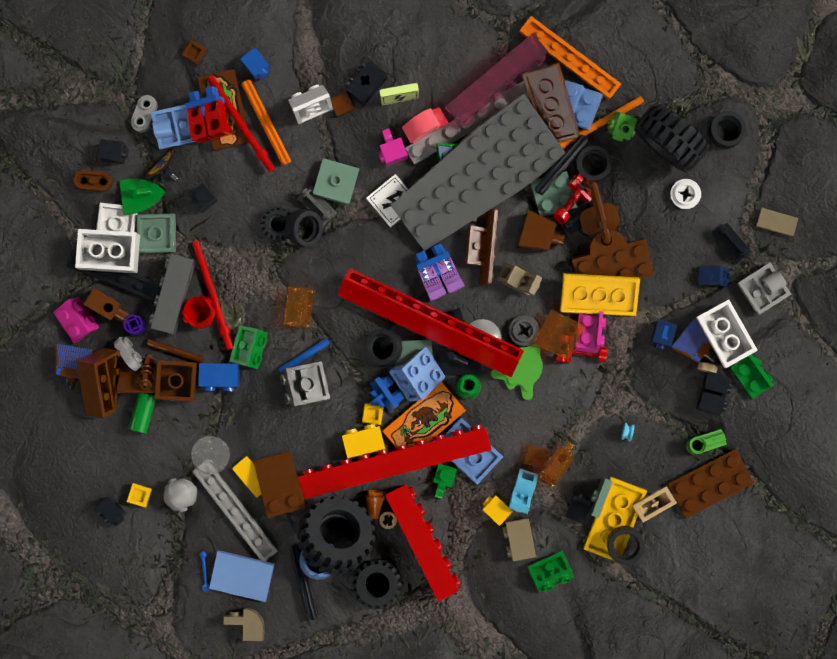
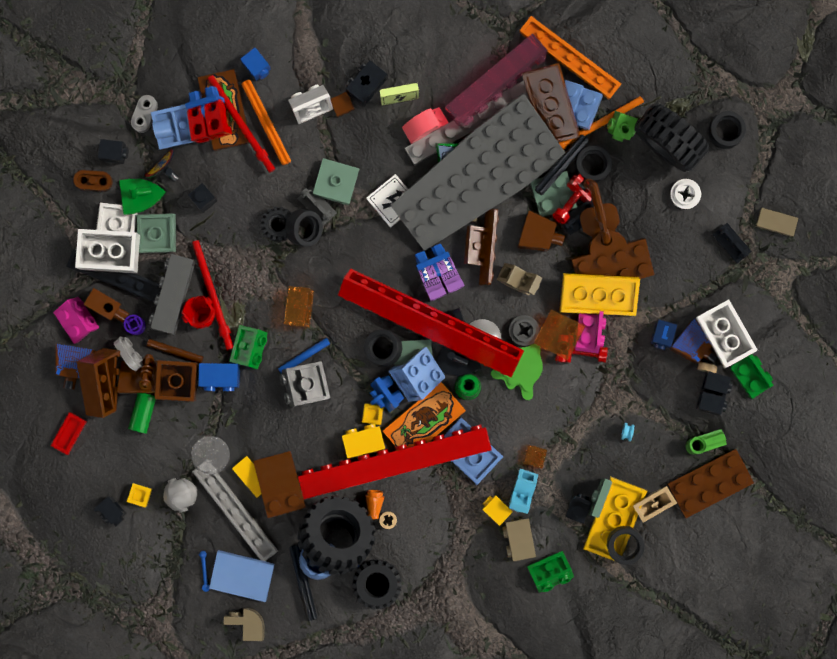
(68, 433): none -> red tile
(194, 52): reddish brown tile -> none
(393, 150): dark pink brick -> none
(422, 542): red brick -> none
(444, 477): green plate -> none
(553, 469): clear orange torso -> none
(713, 276): dark blue bracket -> none
(764, 288): light grey plate -> none

